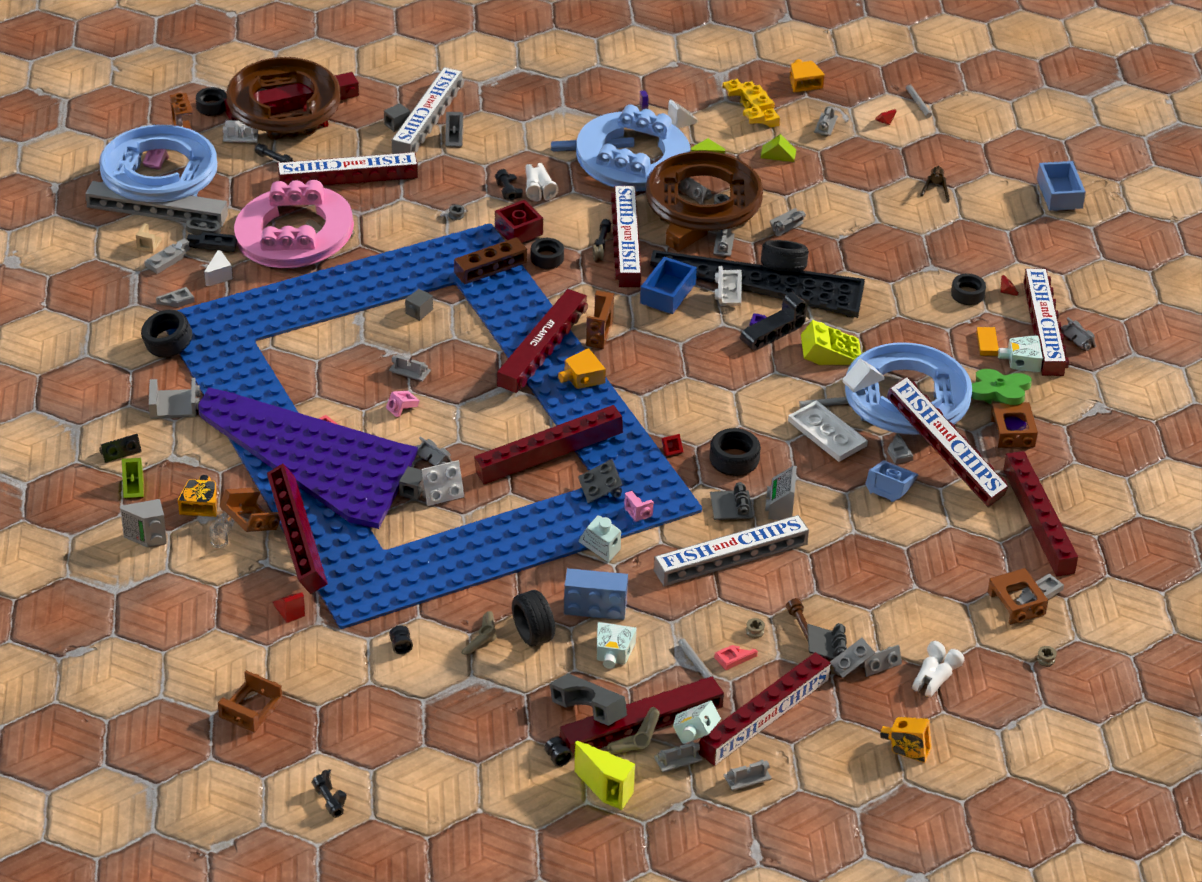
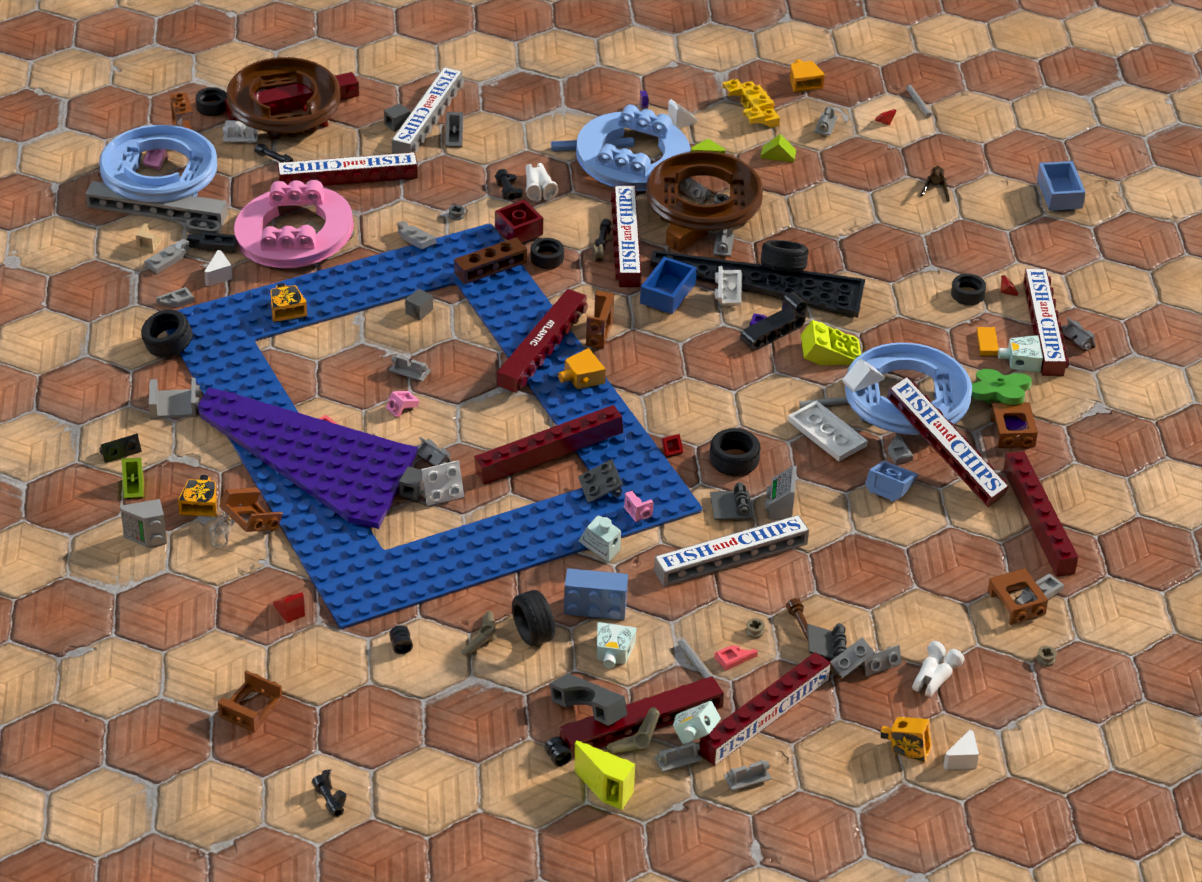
(287, 303): none -> light orange torso
(297, 529): dark red brick -> none
(415, 235): none -> light grey hinge
(787, 221): light grey hinge -> none
(963, 754): none -> white slope

